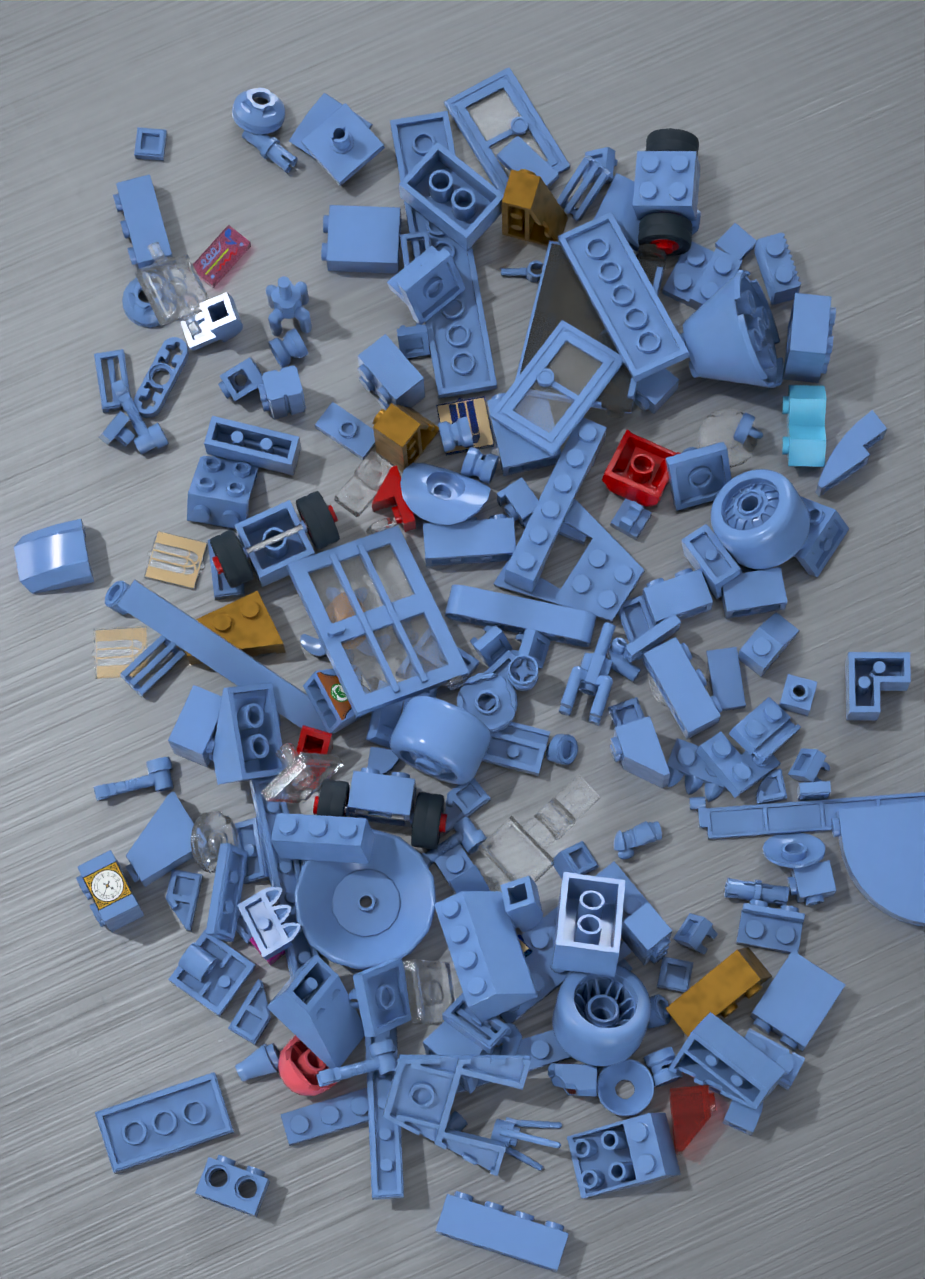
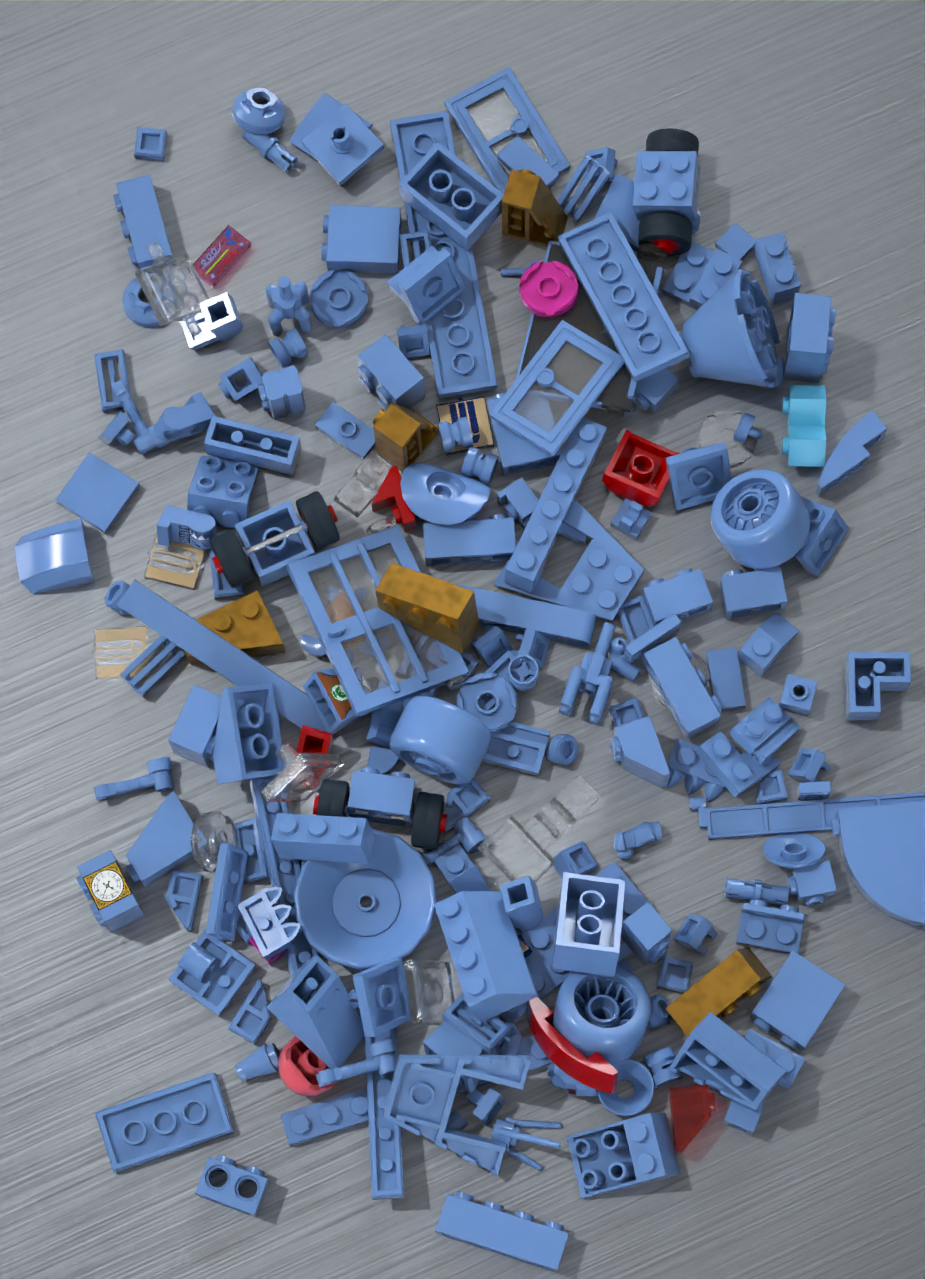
(97, 493): none -> medium blue tile
(163, 355): medium blue beam -> none
(184, 421): none -> medium blue leg
(185, 527): none -> medium blue leg
(339, 299): none -> medium blue tile
(429, 605): none -> pearl gold wedge
(486, 1105): none -> medium blue tile
(548, 289): none -> dark pink tile
(589, 1071): none -> red slope
(708, 554): medium blue panel -> none

